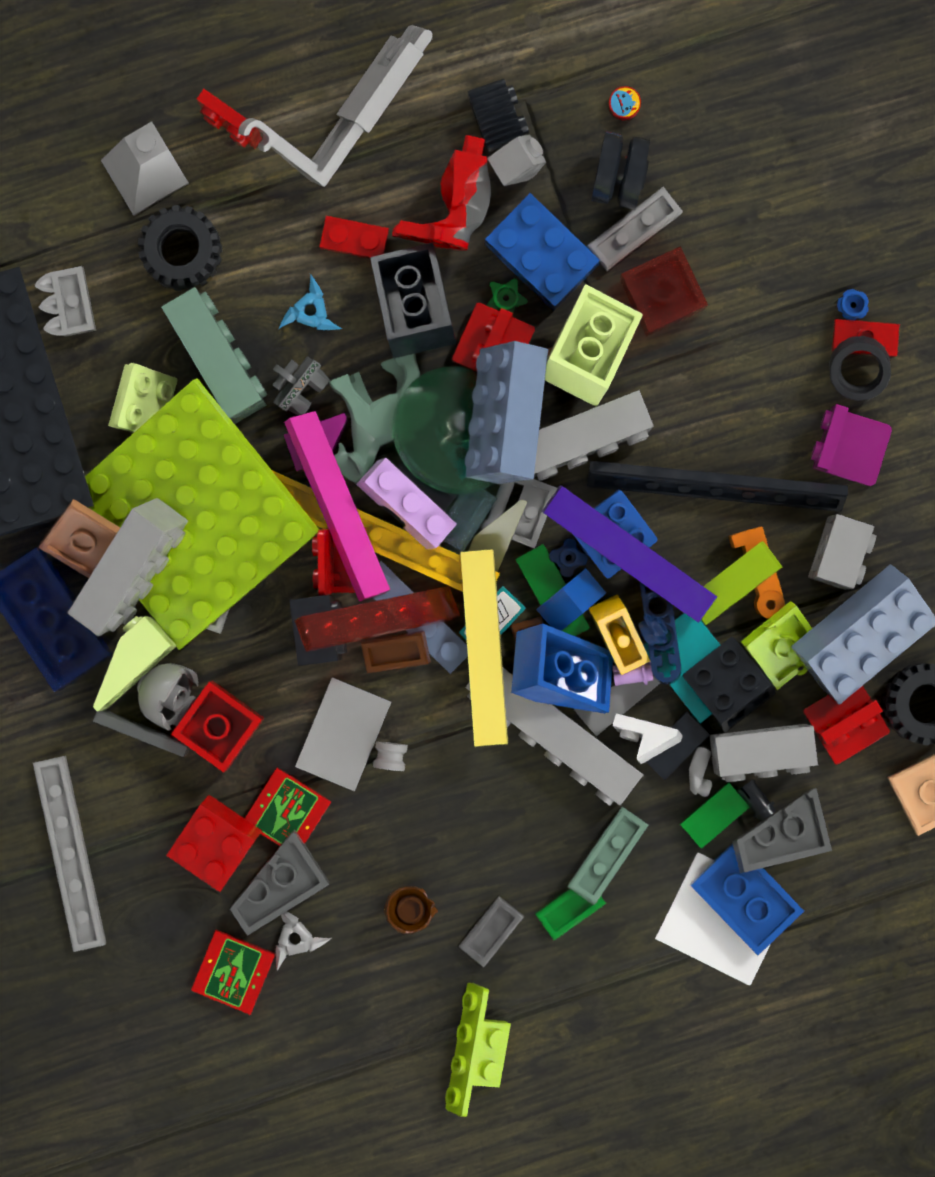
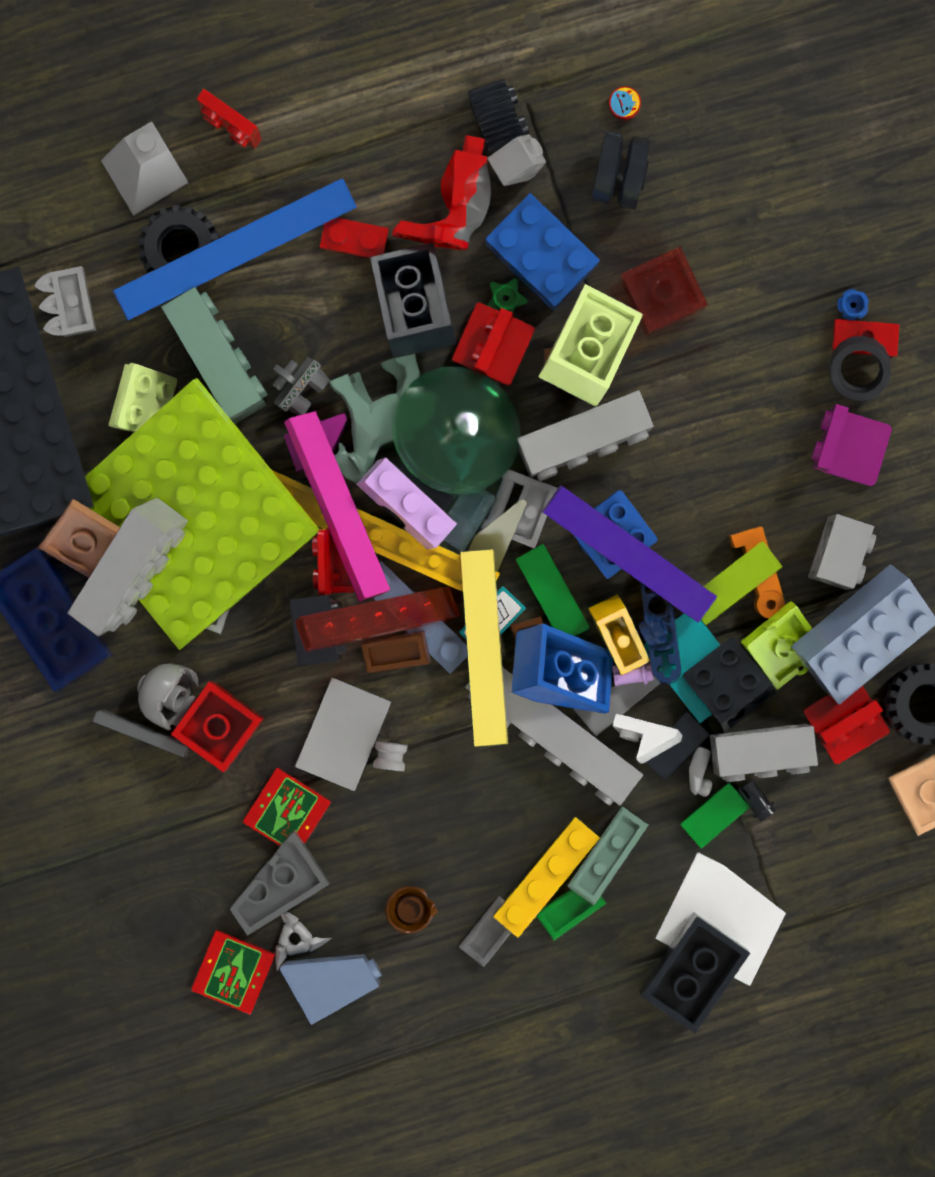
(69, 853): light grey tile -> none
(133, 658): yellowish green slope -> none
(214, 843): red brick -> none
(234, 249): none -> blue tile
(313, 298): dark azure piece -> none
(330, 982): none -> sand blue slope
(357, 113): light grey hinge -> none
(478, 1051): lime bracket -> none
(506, 413): sand blue brick -> none
(546, 877): none -> yellow plate
(571, 600): blue slope -> none
(577, 558): dark blue plate -> none
(635, 229): light grey tile -> none
(694, 972): none -> black brick
(717, 486): black tile -> none
(747, 901): blue plate -> none
(785, 836): dark grey wing -> none

